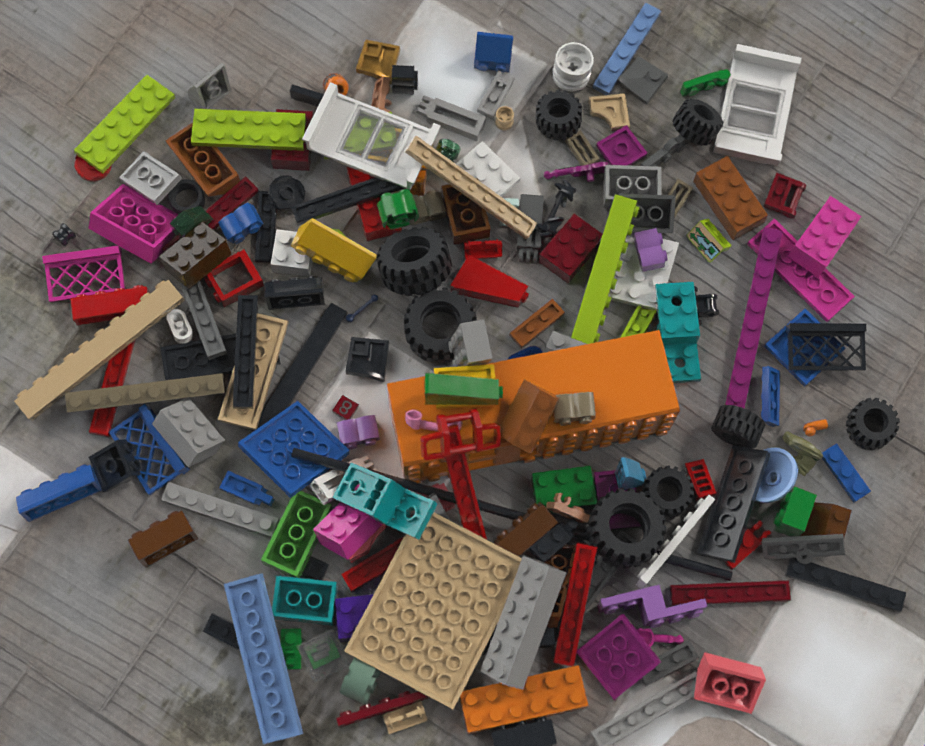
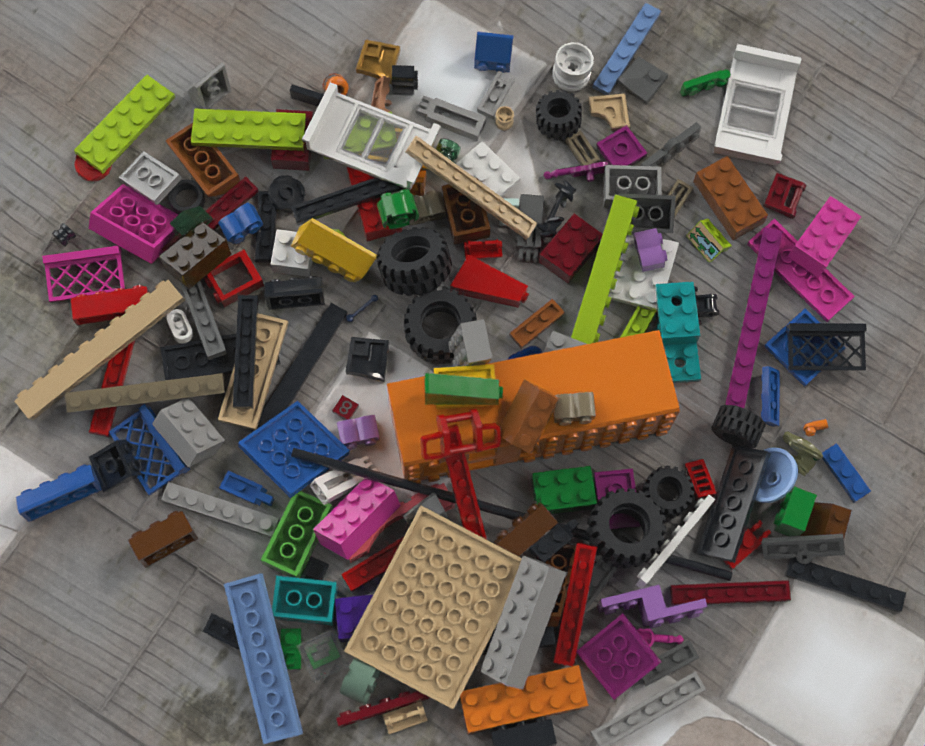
(385, 500): teal bracket -> none
(414, 417): bright pink bar -> none
(570, 513): nougat plate -> none
(629, 474): dark azure slope -> none
(697, 122): black tyre -> none
(728, 683): coral slope -> none
(880, 411): black tyre -> none

